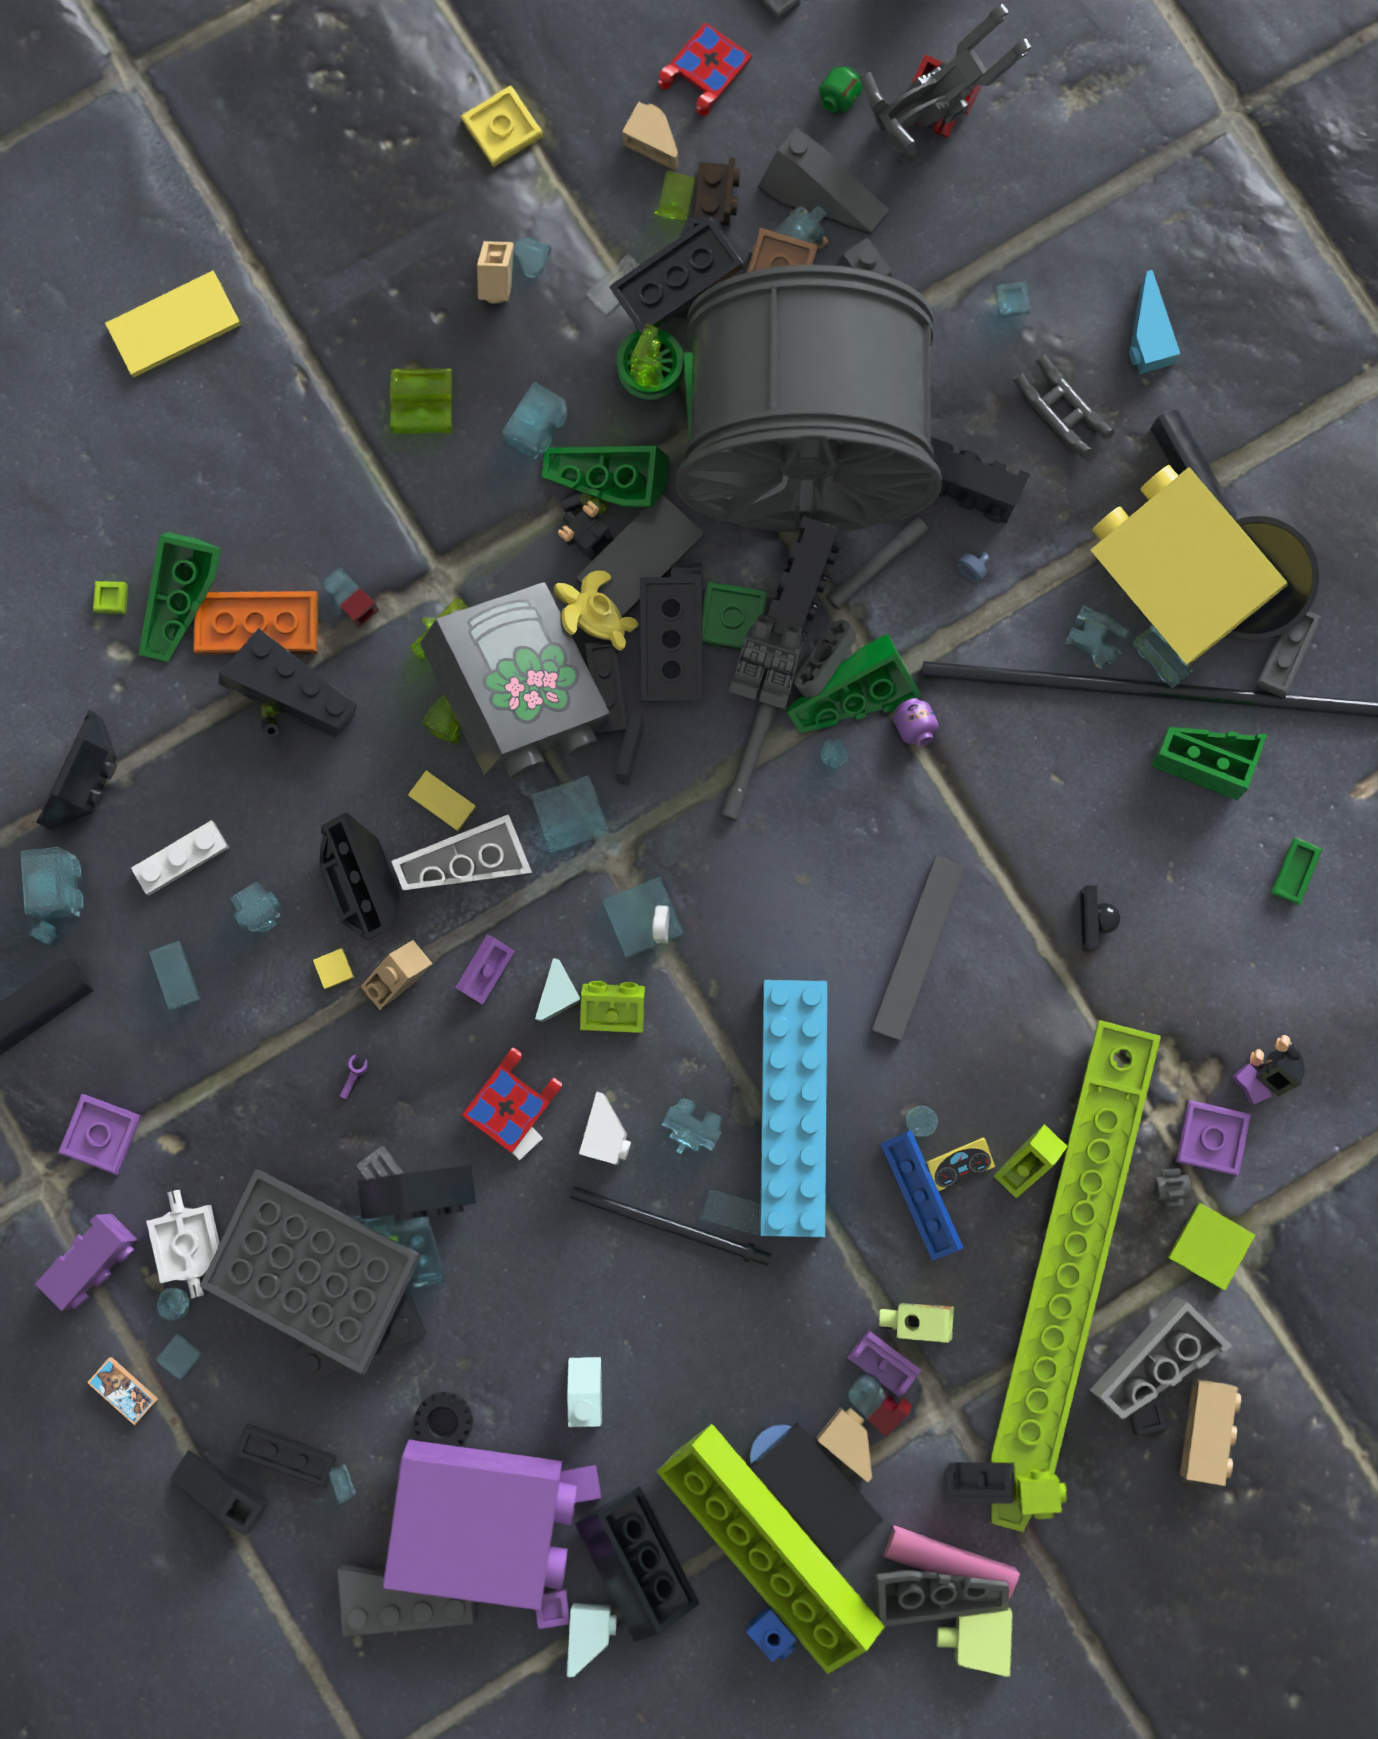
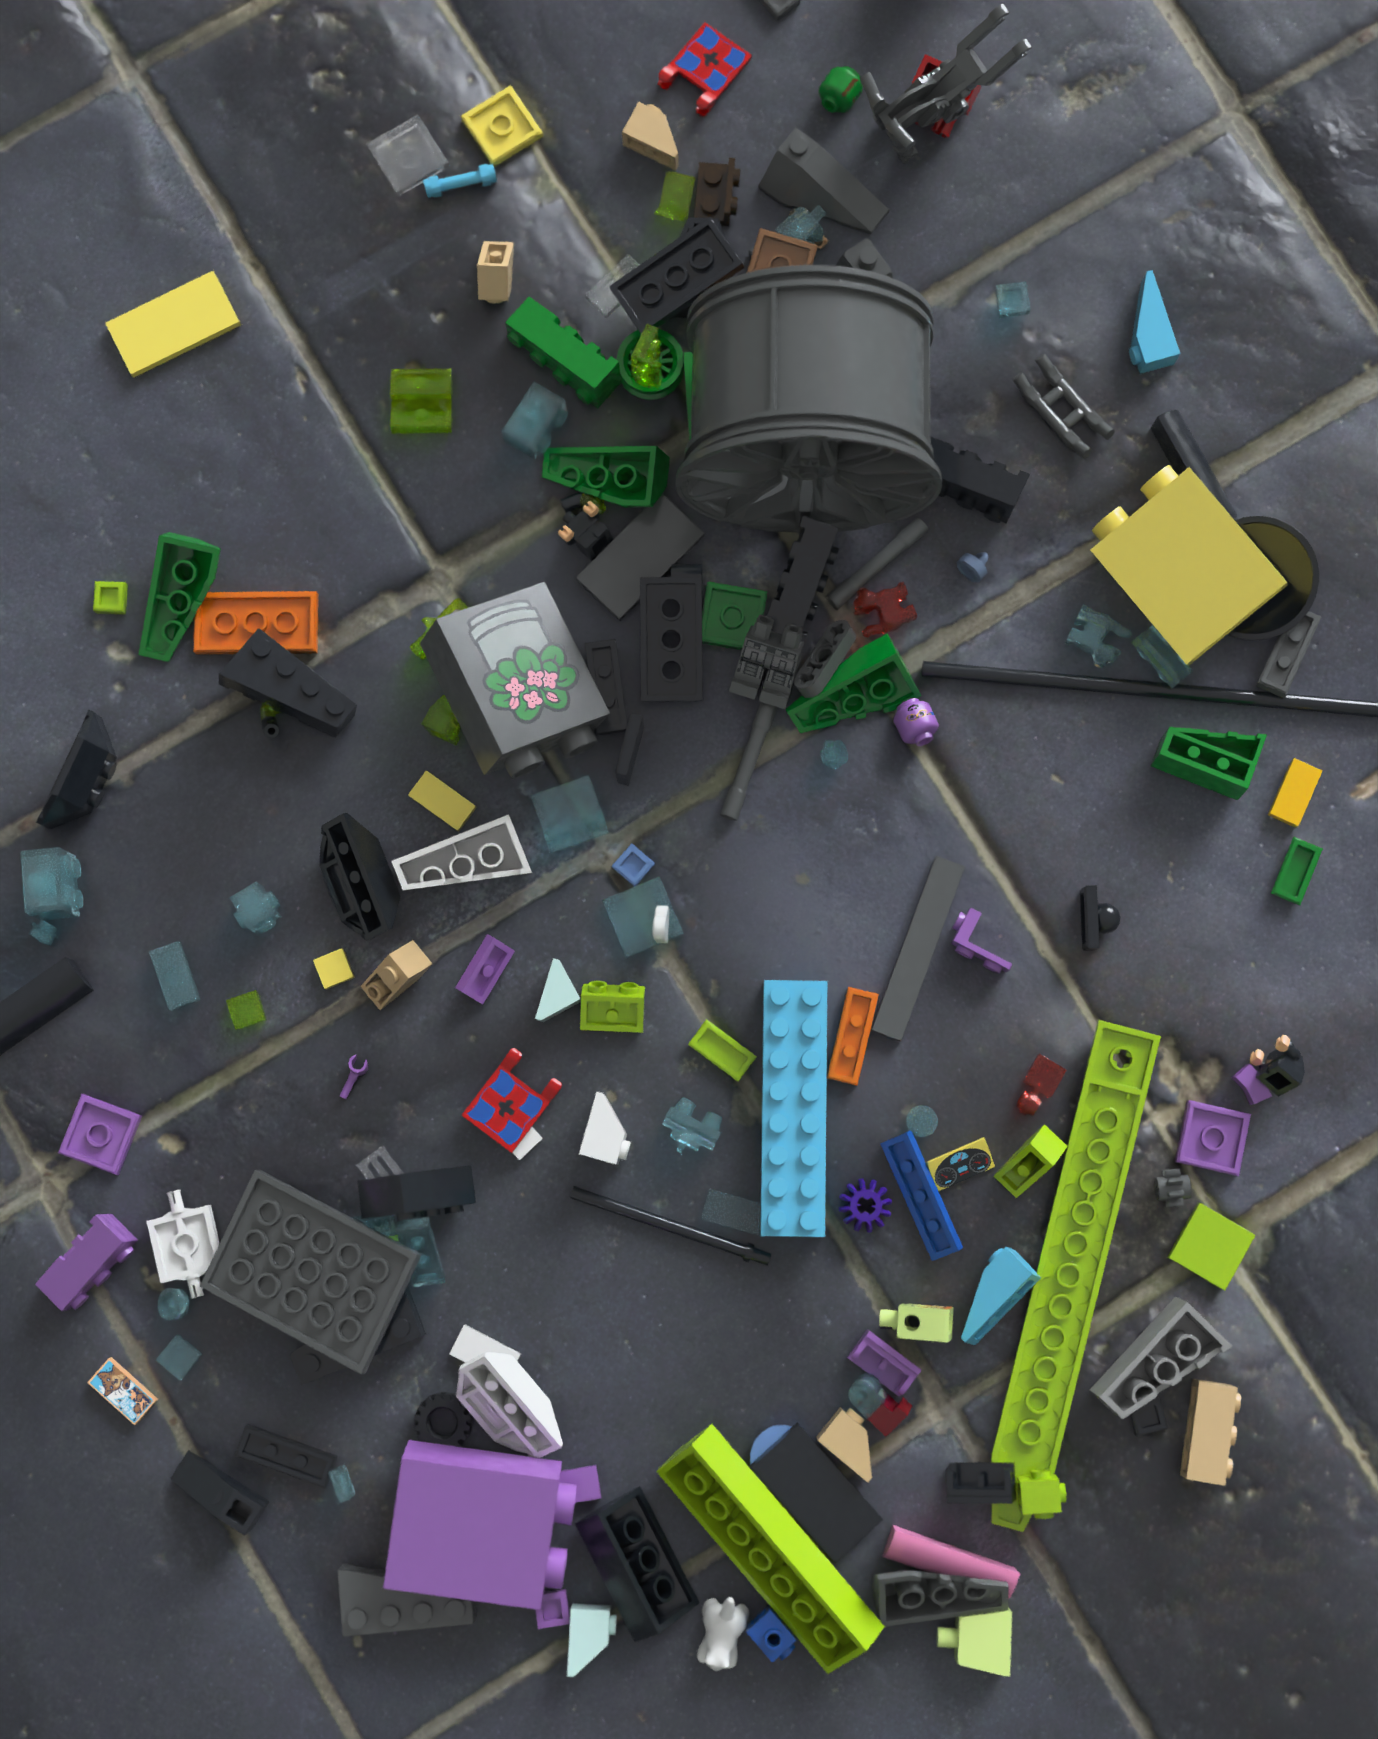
(180, 858): white plate -> none
(246, 1010): none -> clear neon green tile
(349, 597): leg -> none
(408, 155): none -> clear tile
(435, 186): none -> medium azure bar
(474, 1343): none -> white tile
(508, 1404): none -> white wedge
(532, 256): clear light blue tile -> none
(564, 353): none -> green wedge
(584, 1392): light aqua slope -> none
(593, 610): light yellow animal -> none
(633, 865): none -> medium blue tile
(722, 1050): none -> lime tile
(723, 1627): none -> white animal
(852, 1036): none -> orange tile
(865, 1194): none -> dark purple gear
(886, 603): none -> clear red animal
(964, 926): none -> medium lavender bracket
(1000, 1288): none -> medium azure slope
(1043, 1078): none -> clear red plate
(1295, 792): none -> yellow tile

